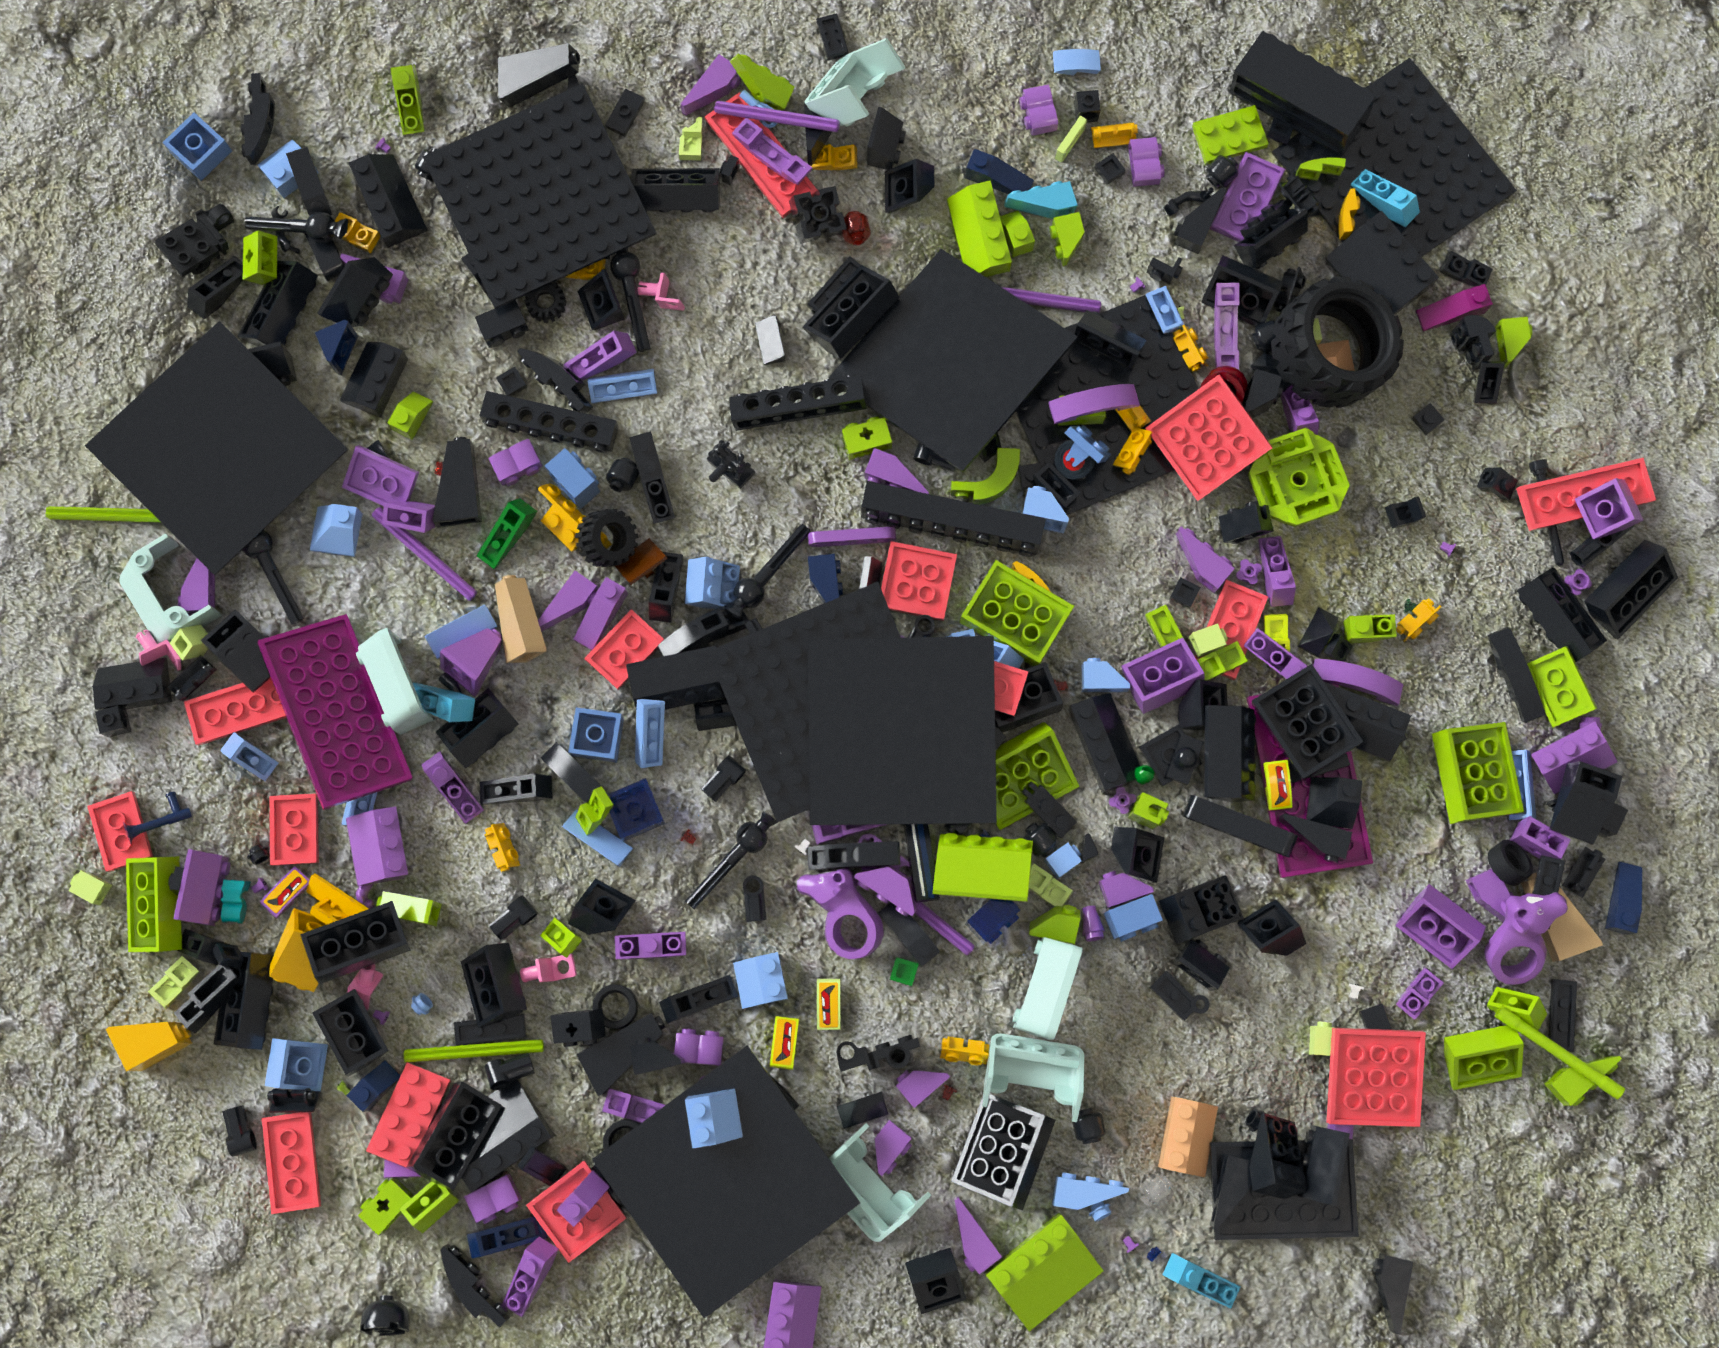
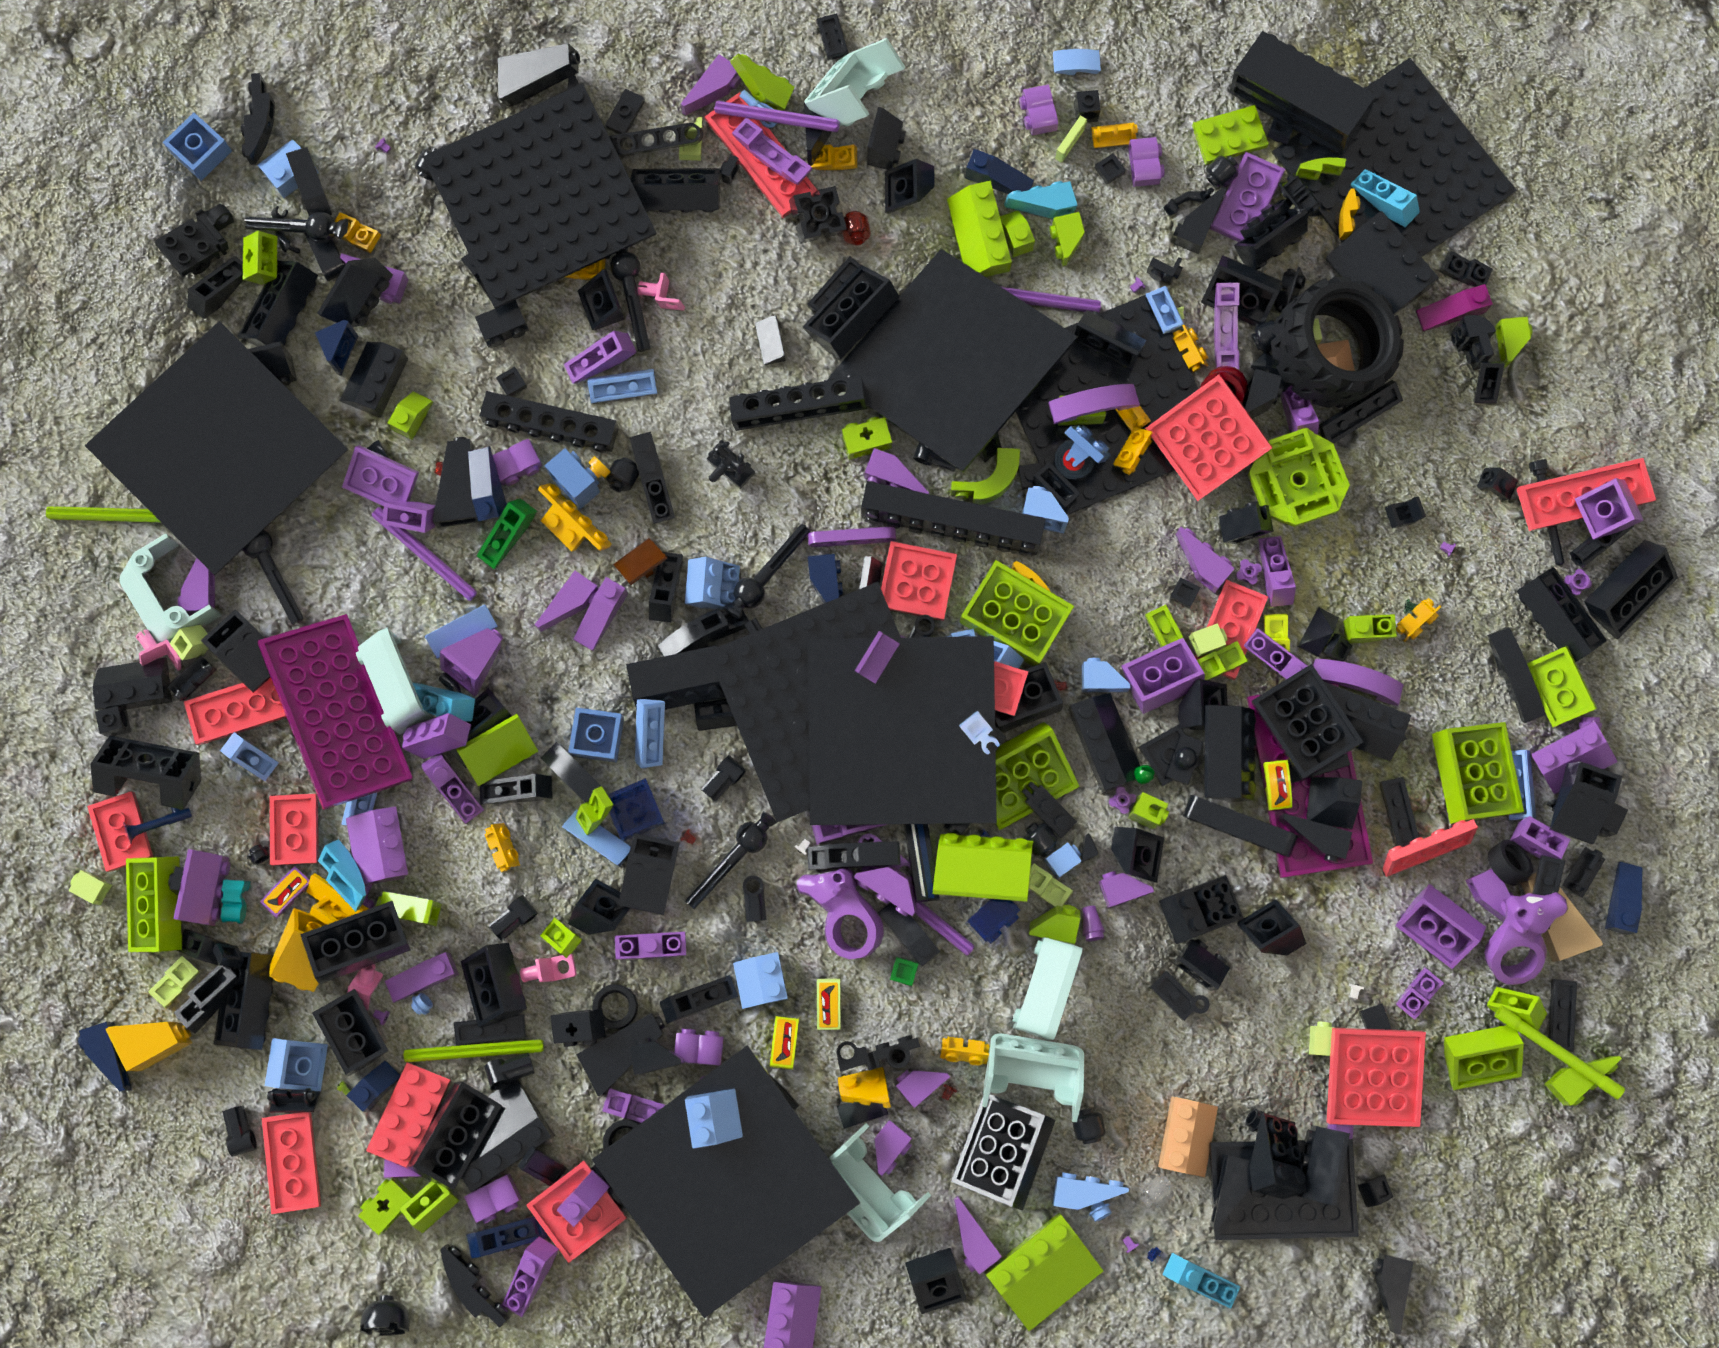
(102, 1053): none -> dark blue slope
(172, 768): none -> black plate
(259, 886): medium lavender piece -> none
(336, 530): light blue slope -> none
(343, 873): none -> medium azure slope
(388, 198): black slope -> none
(408, 98): lime slope -> none
(422, 976): none -> medium lavender slope
(436, 736): none -> medium lavender brick
(485, 484): none -> slope
(497, 750): none -> lime tile
(518, 621): tan slope -> none
(546, 313): black tyre -> none
(556, 374): black slope -> none
(599, 468): none -> yellow plate
(622, 532): black tyre -> none
(626, 643): coral plate -> none
(648, 874): none -> black slope
(659, 139): none -> black beam
(865, 1087): none -> yellow wing
(877, 657): none -> medium lavender panel
(977, 730): none -> light blue plate
(1132, 917): medium blue brick -> none
(1361, 412): none -> black plate
(1375, 1191): none -> black slope
(1399, 811): none -> black plate
(1425, 849): none -> coral plate
(1428, 419): black plate -> none

